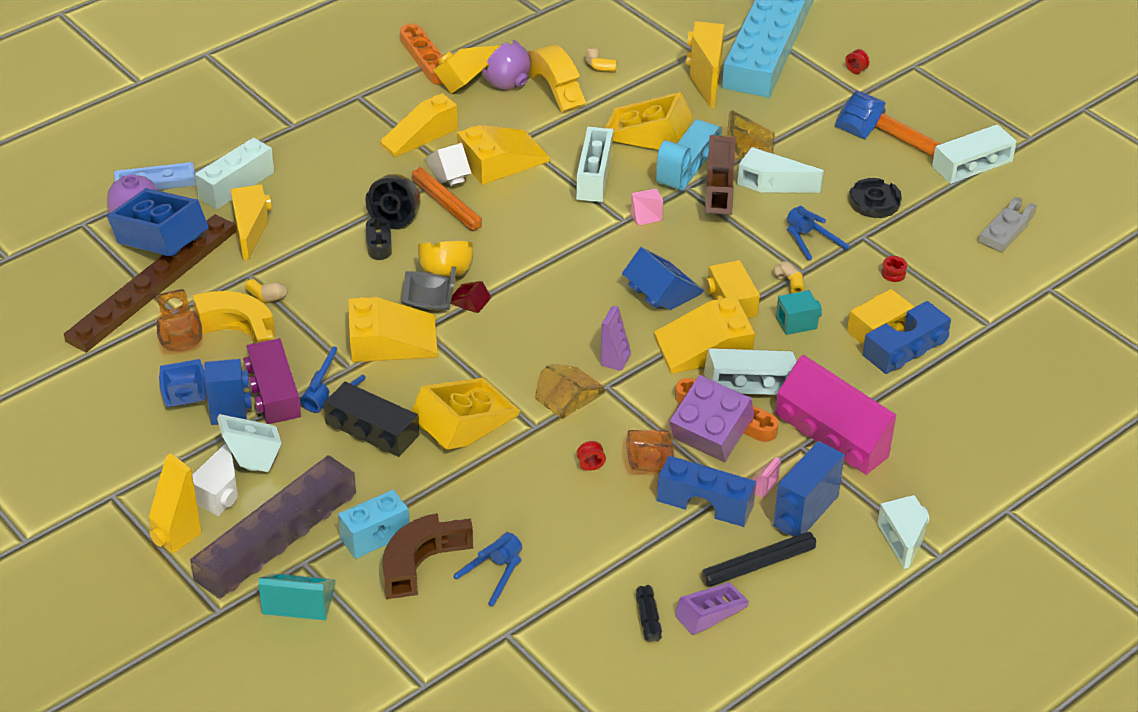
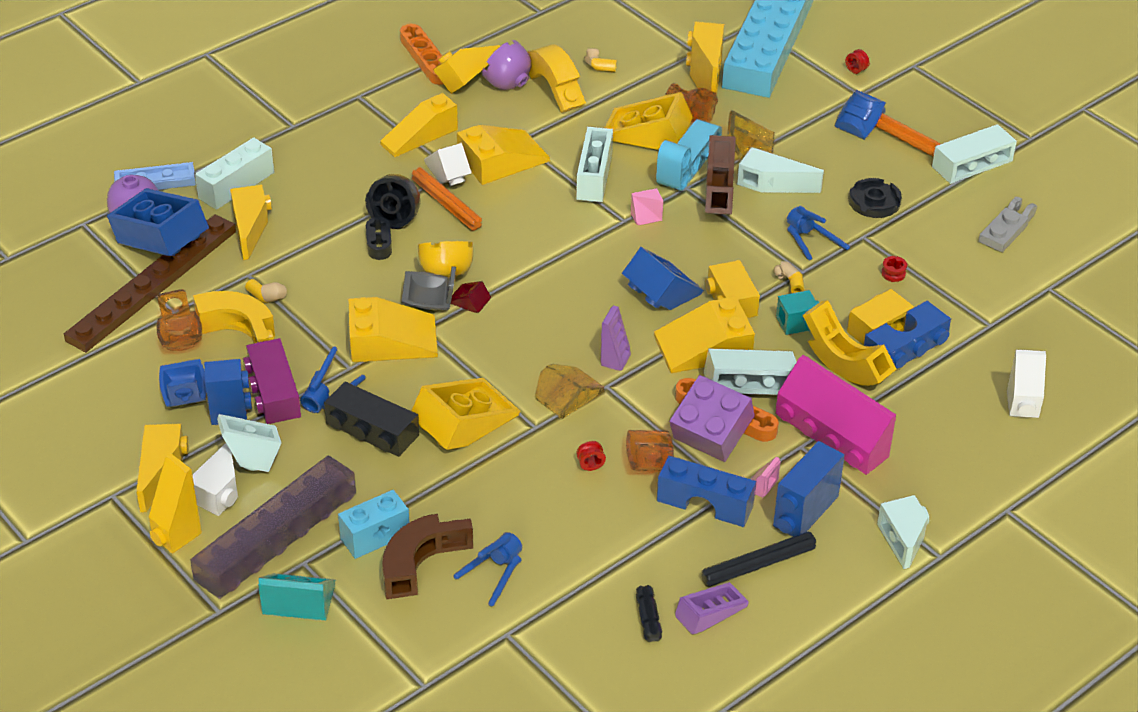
(157, 443): none -> yellow slope
(699, 100): none -> clear orange connector
(842, 354): none -> yellow arch
(1026, 383): none -> white slope

